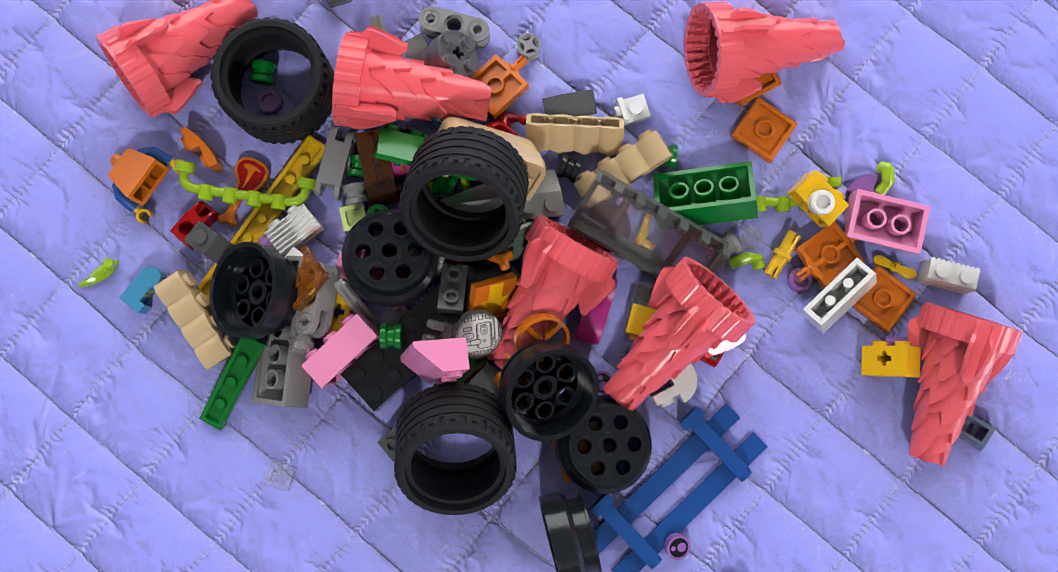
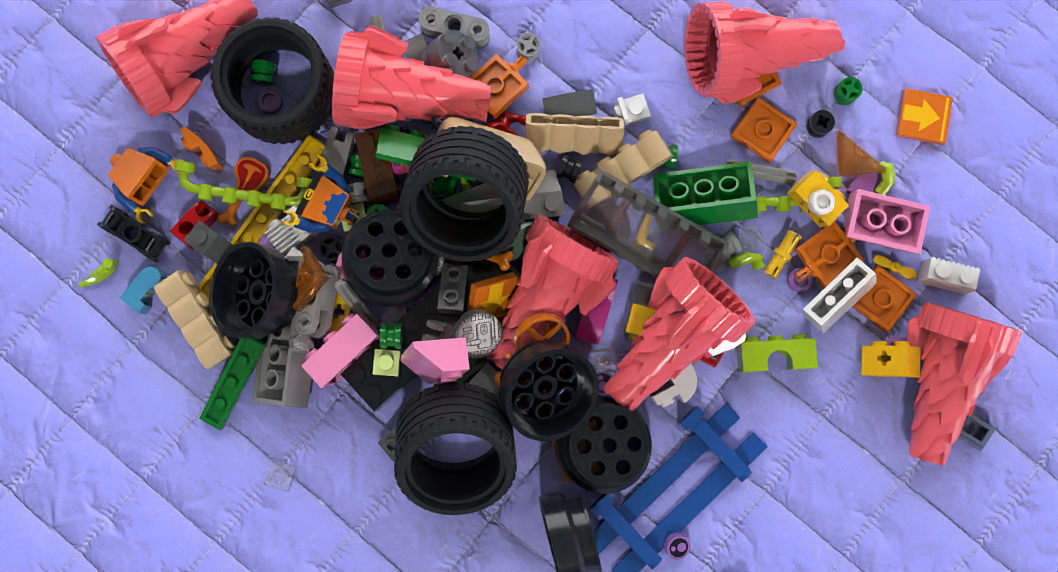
(147, 241): none -> black piece
(324, 202): none -> torso
(328, 246): none -> black wheel
(386, 362): none -> yellowish green plate
(603, 359): none -> clear plate
(770, 173): none -> light grey axle
(799, 352): none -> lime arch
(815, 127): none -> black wheel
(851, 86): none -> green wheel
(854, 160): none -> clear orange tile
(924, 116): none -> orange tile

